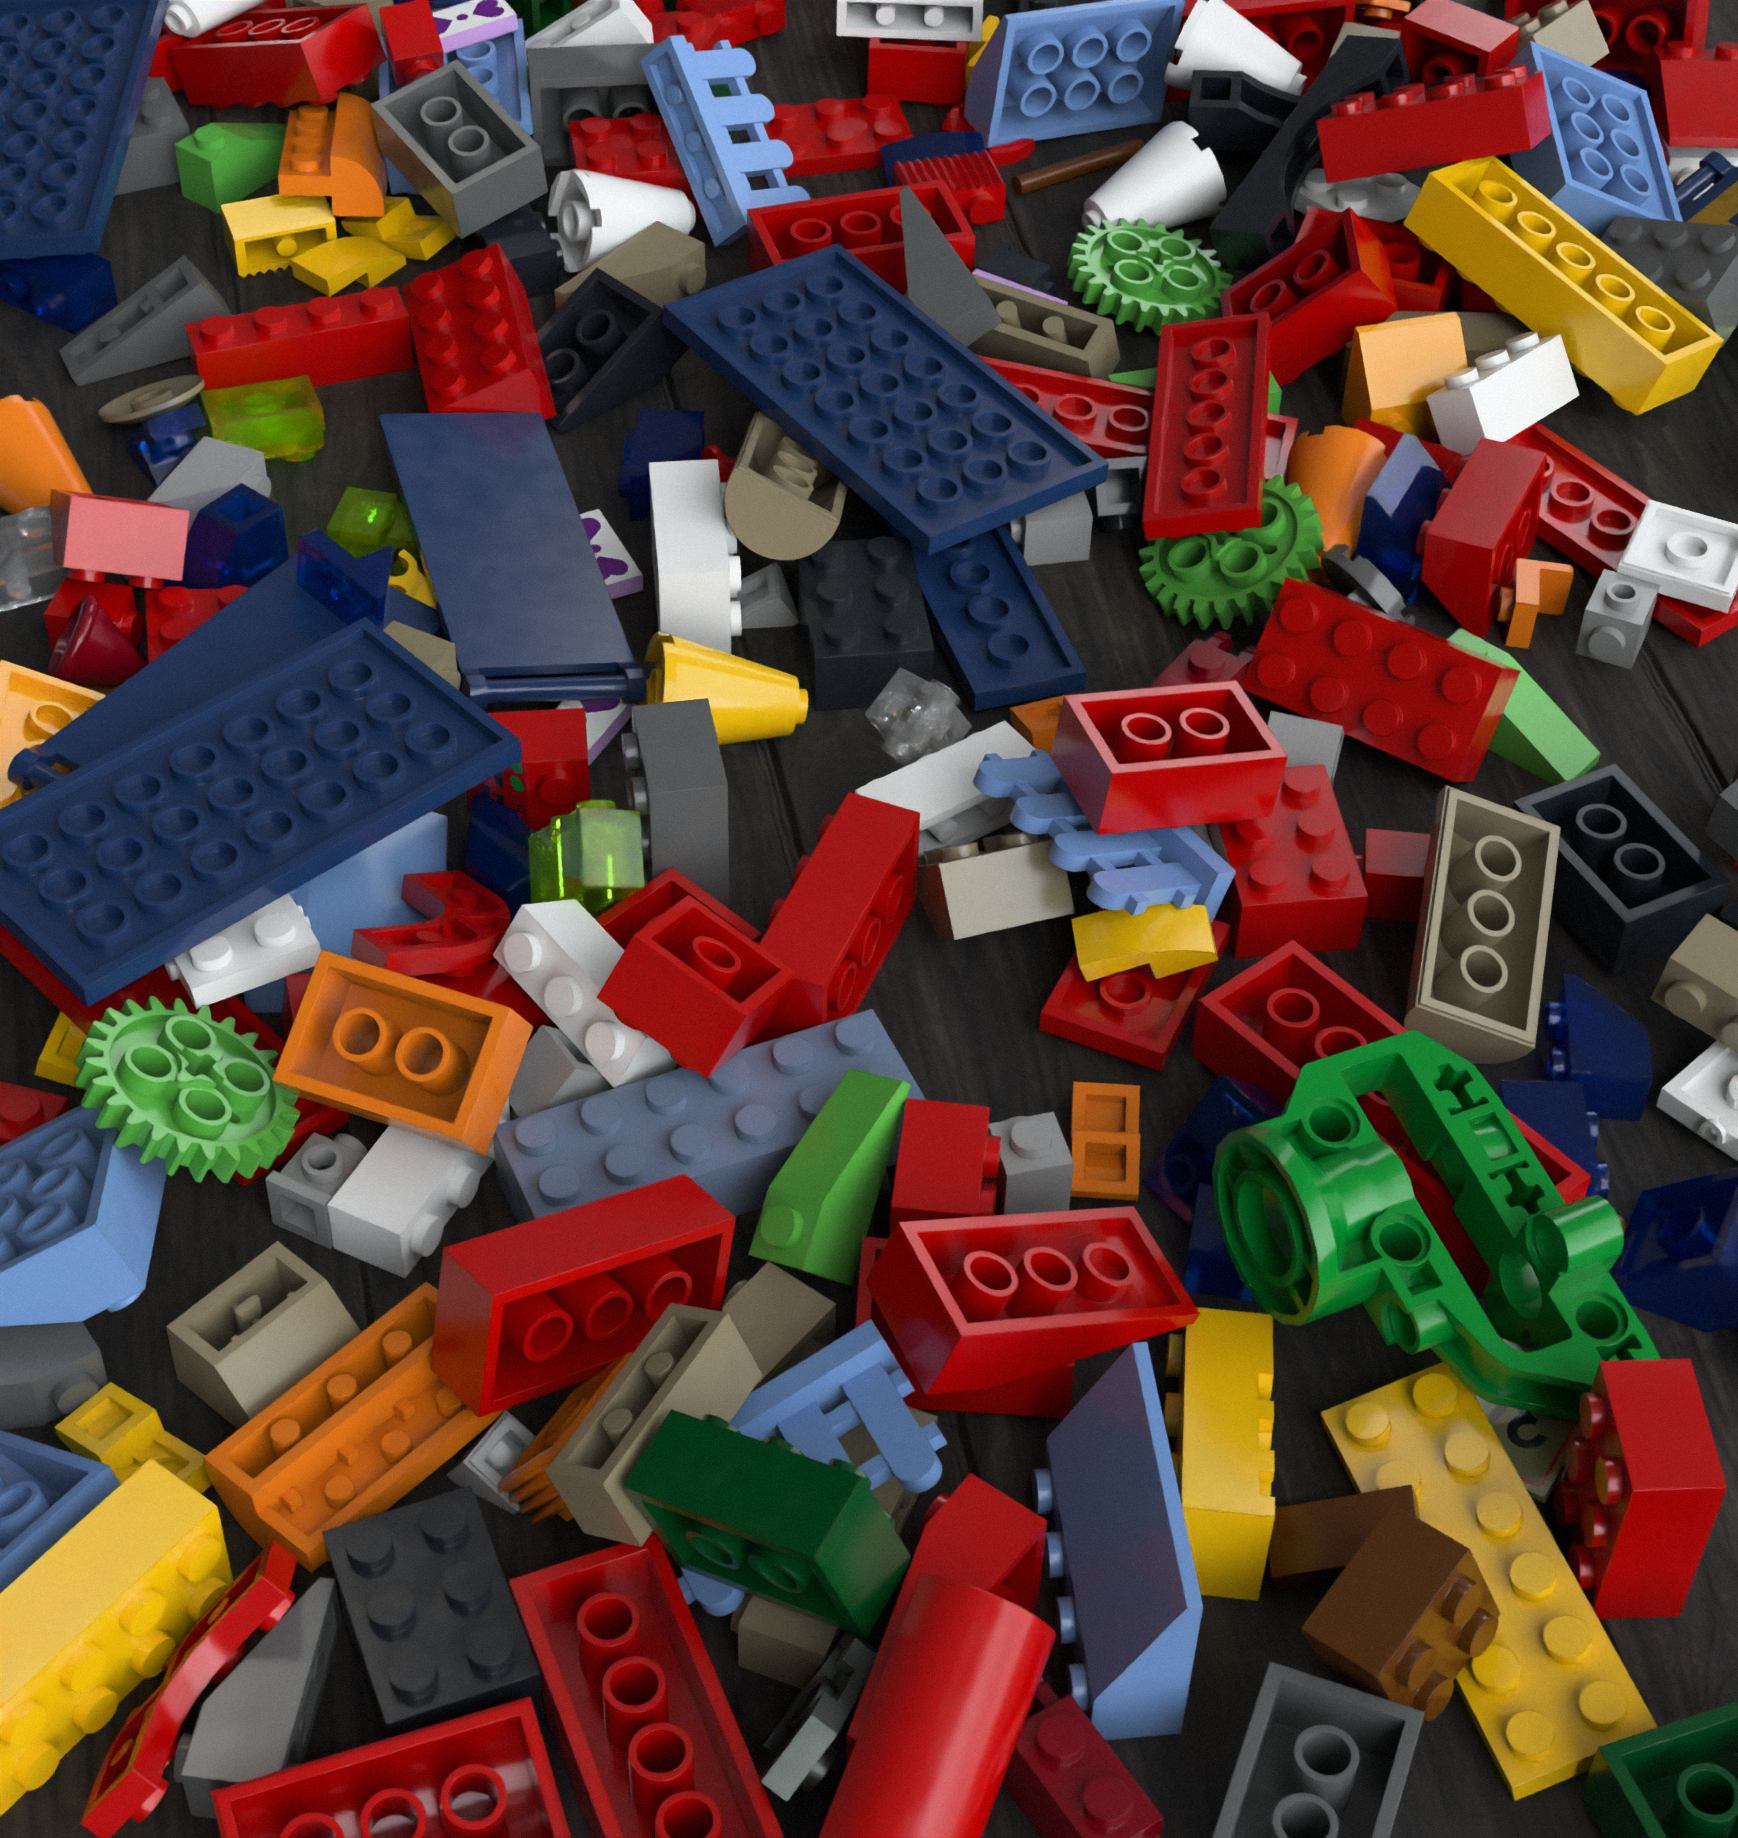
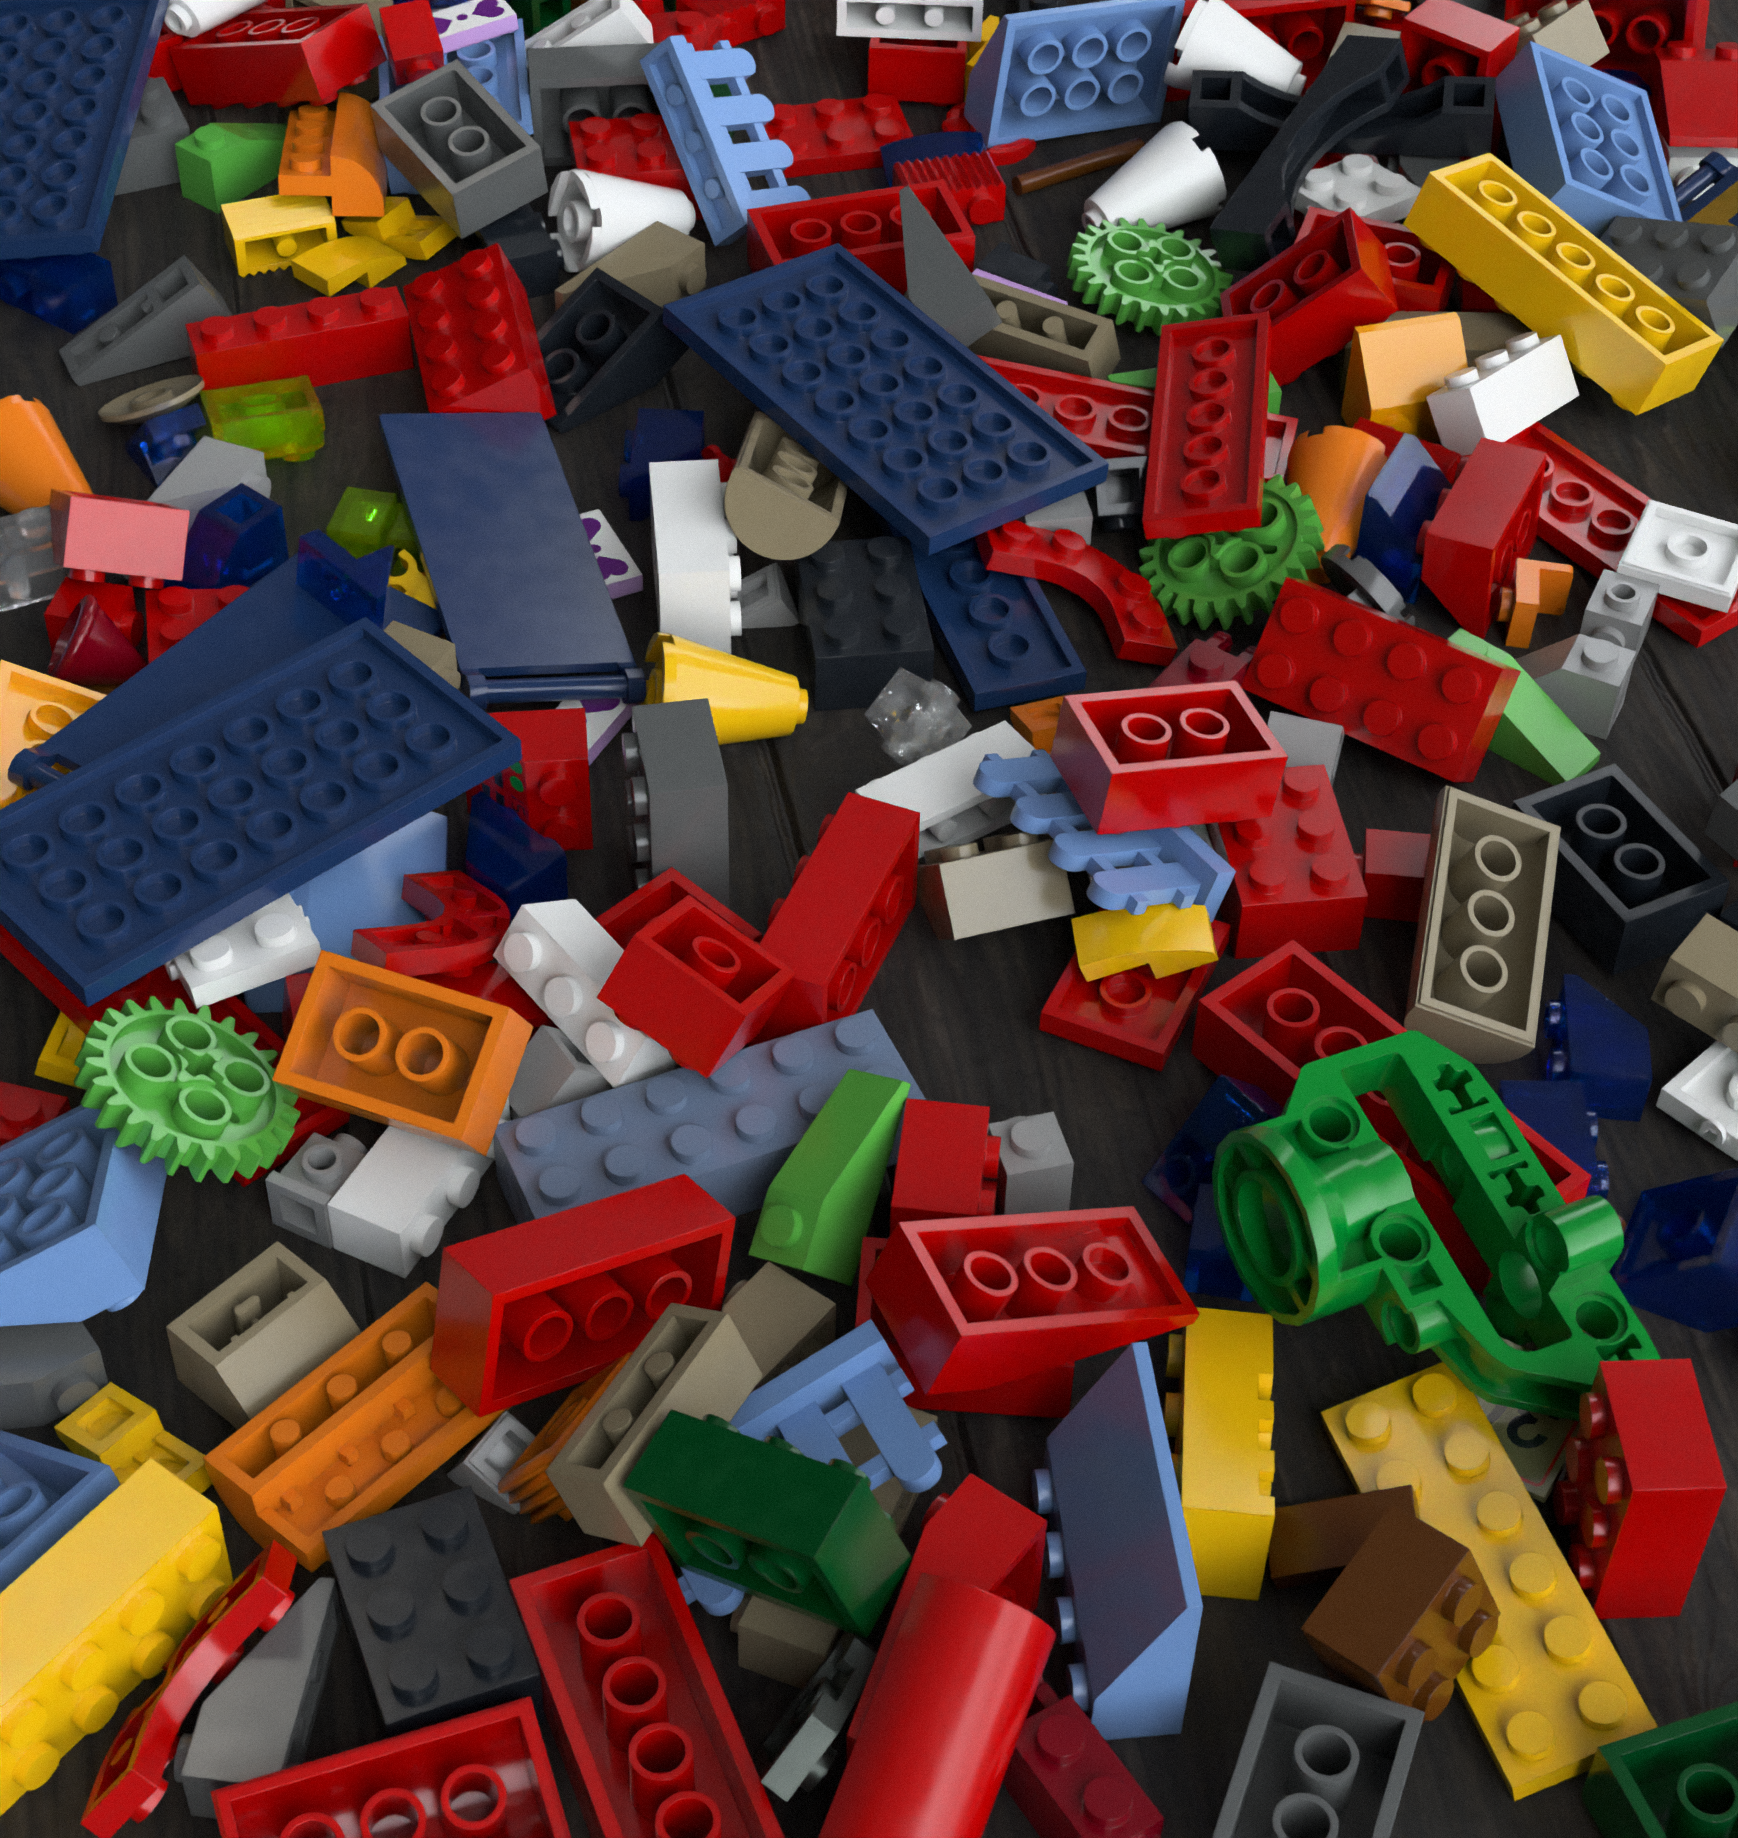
(587, 856): clear neon green piece -> none
(1063, 558): none -> red plate
(1105, 1140): orange slope -> none
(1435, 125): red brick -> none
(1583, 679): none -> light grey slope

